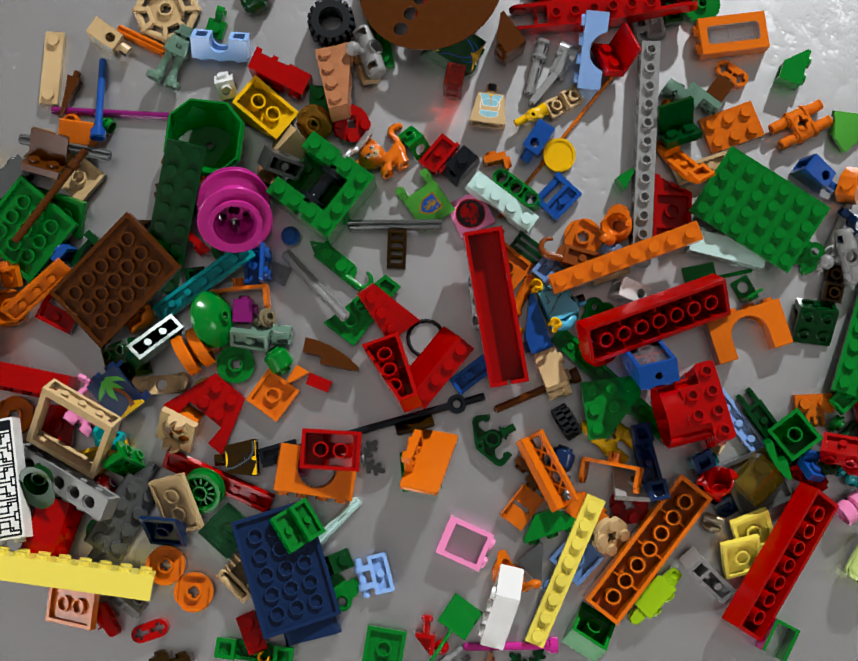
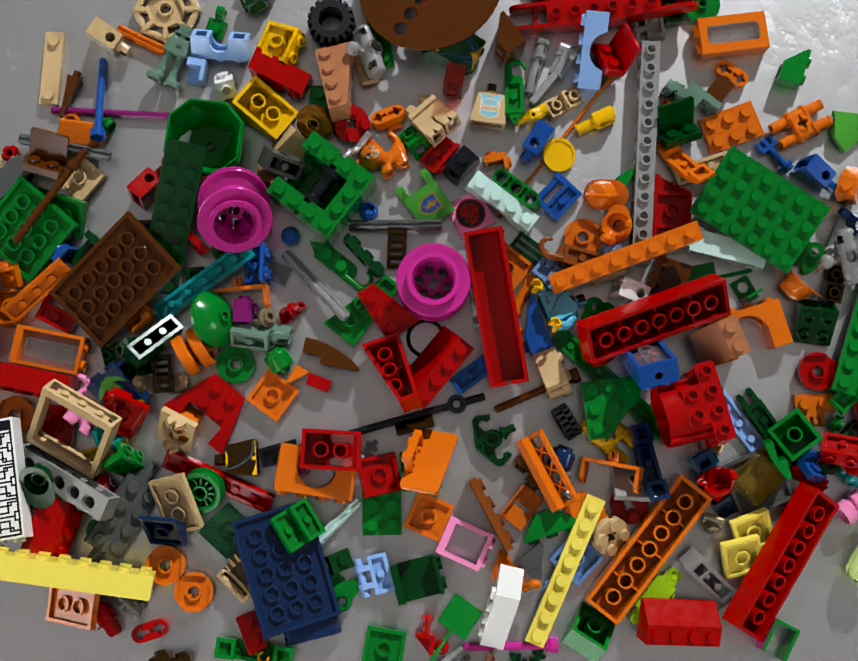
(9, 149): none -> red plate
(50, 350): none -> piece
(128, 408): none -> red plate
(143, 187): none -> red torso
(155, 365): none -> dark brown slope
(197, 71): none -> light blue panel
(282, 42): none -> yellow plate
(291, 312): none -> red piece
(363, 256): none -> dark green hinge
(368, 211): none -> blue plate
(379, 475): none -> red plate
(382, 514): none -> green plate
(388, 117): none -> orange beam
(417, 578): none -> dark green panel
(429, 516): none -> orange plate
(432, 118): none -> tan hips
(439, 258): none -> dark pink wheel
(495, 519): none -> dark orange plate
(514, 92): none -> green plate
(597, 120): none -> yellow arm
(605, 193): none -> orange piece
(667, 274): none -> reddish brown bracket
(679, 622): none -> red slope
(720, 341): none -> nougat slope
(768, 148): none -> blue hinge
(795, 288): none -> orange piece
(806, 367): none -> red plate

